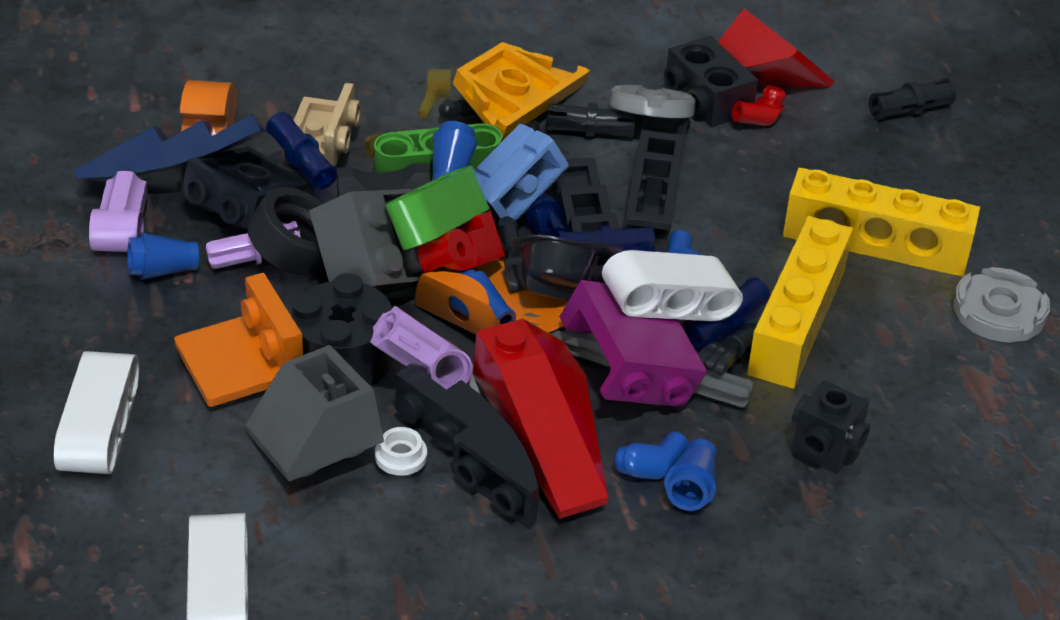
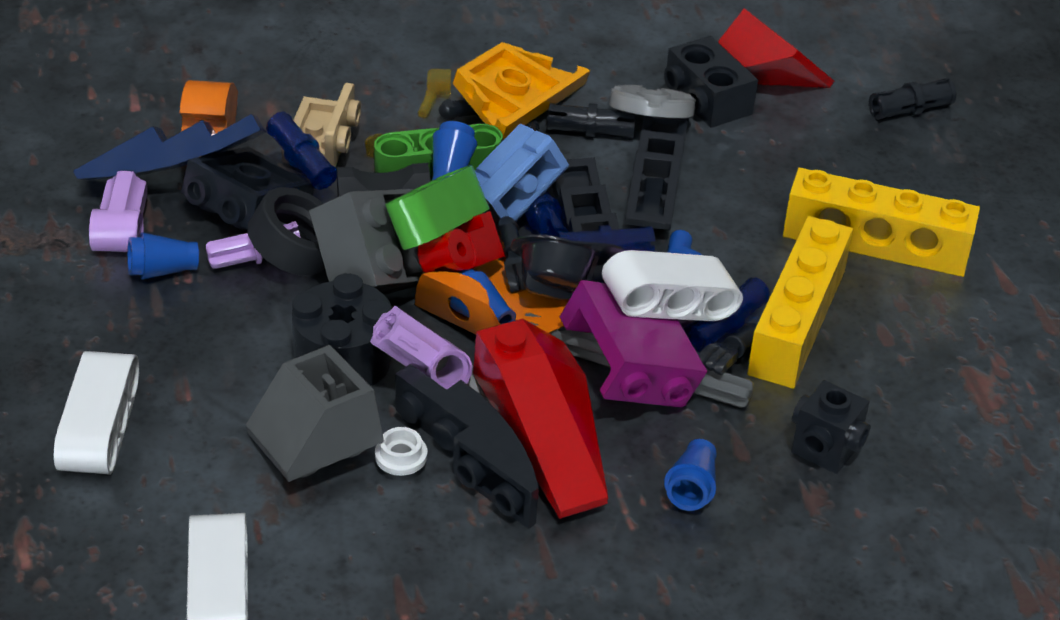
(244, 352): orange bracket -> none
(649, 460): blue arm -> none
(763, 111): red arm -> none
(1001, 305): light grey tile -> none

